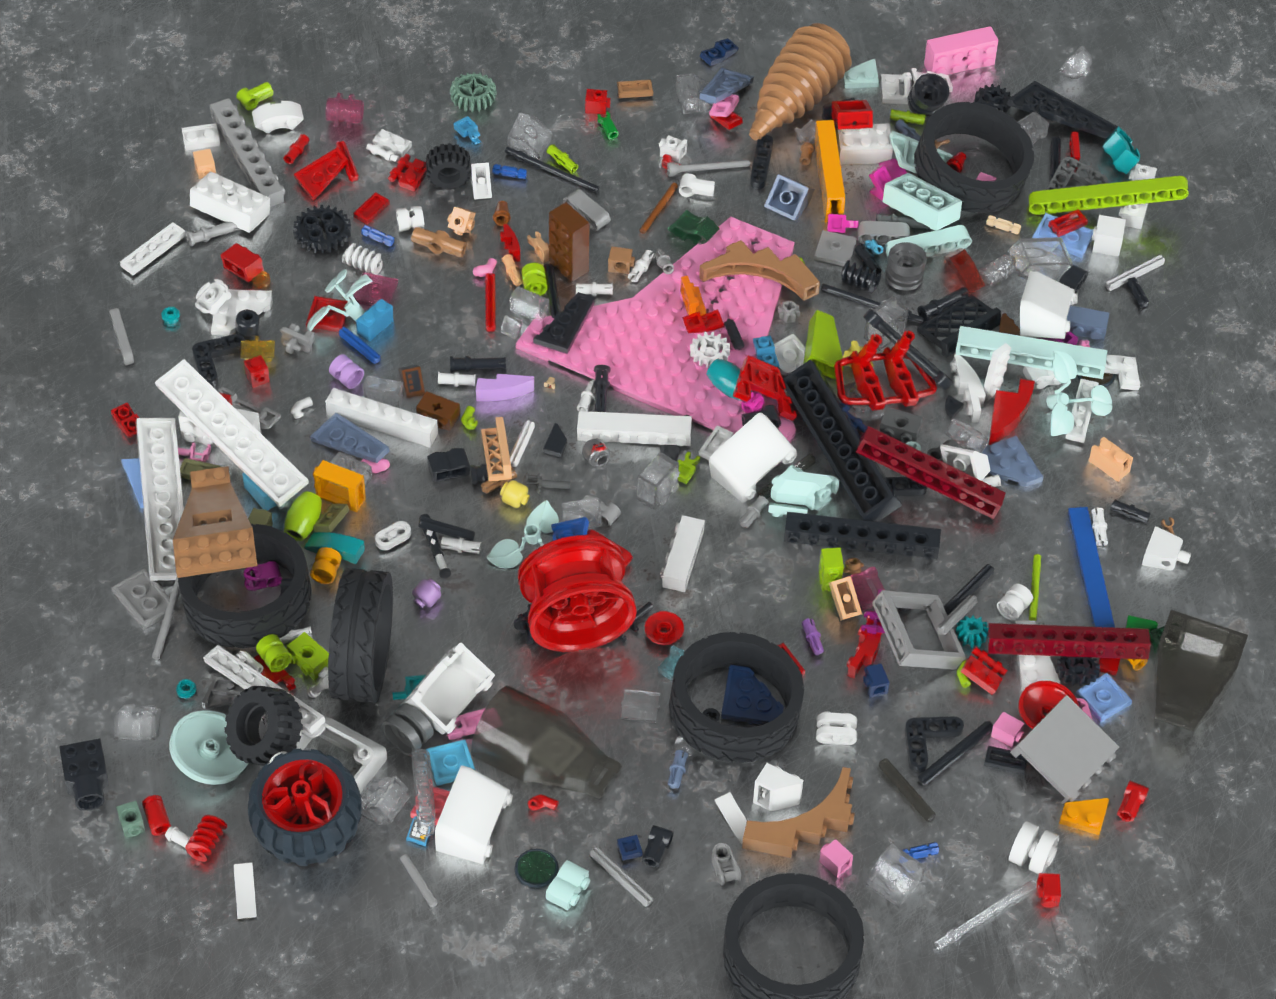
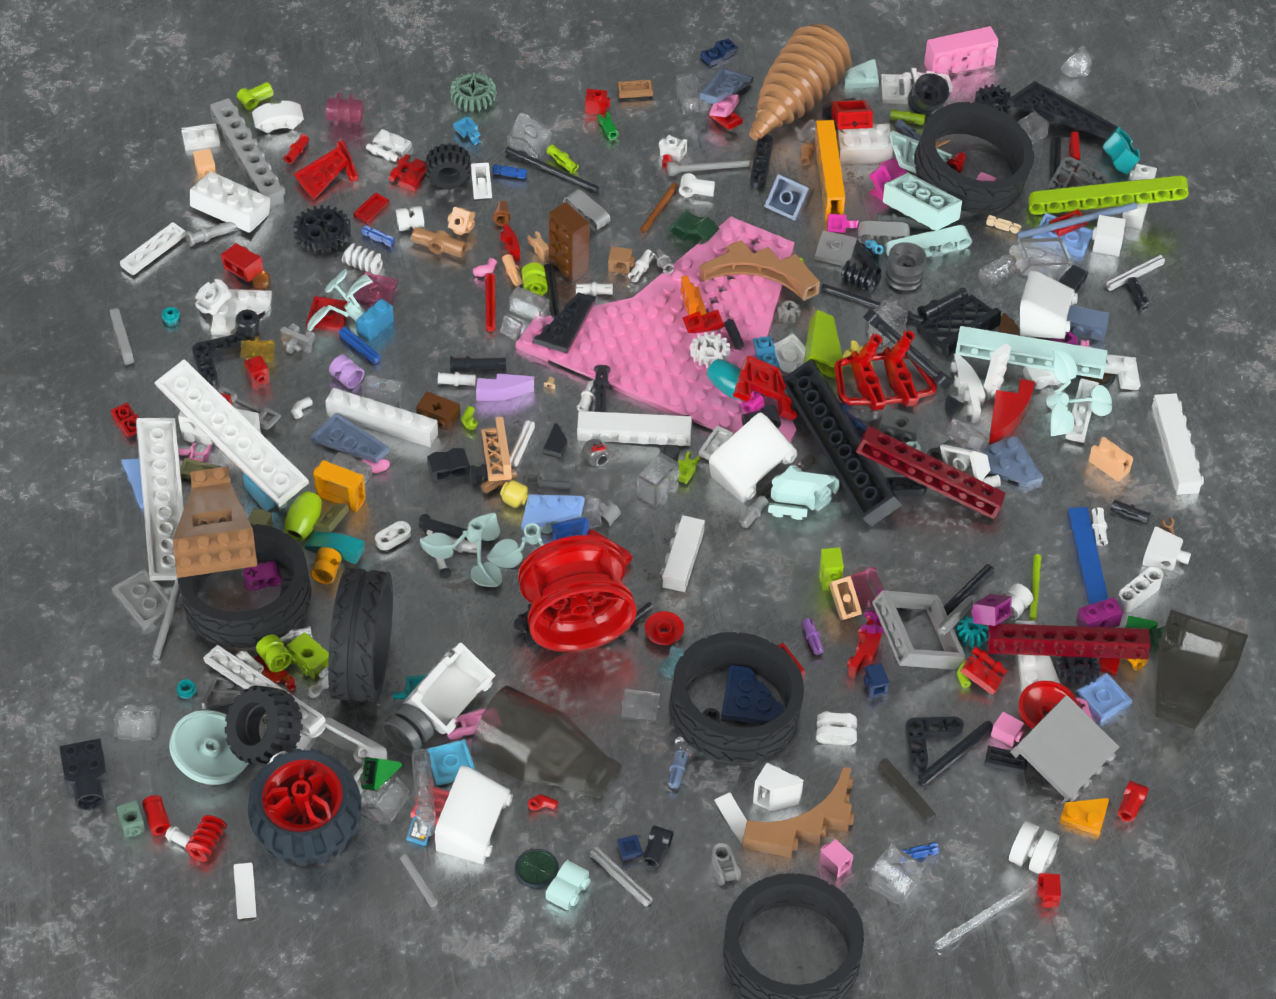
(376, 772): none -> green slope
(412, 380): reddish brown slope -> none
(426, 593): lavender head -> none
(482, 527): none -> light aqua plant
(551, 508): none -> light blue wing
(853, 566): medium nougat plate -> none
(862, 535): black brick -> none
(965, 270): clear red slope -> none
(992, 609): none -> magenta brick
(1077, 220): none -> sand blue piece
(1100, 614): none -> magenta brick
(1140, 589): none -> white beam
(1177, 444): none -> white brick

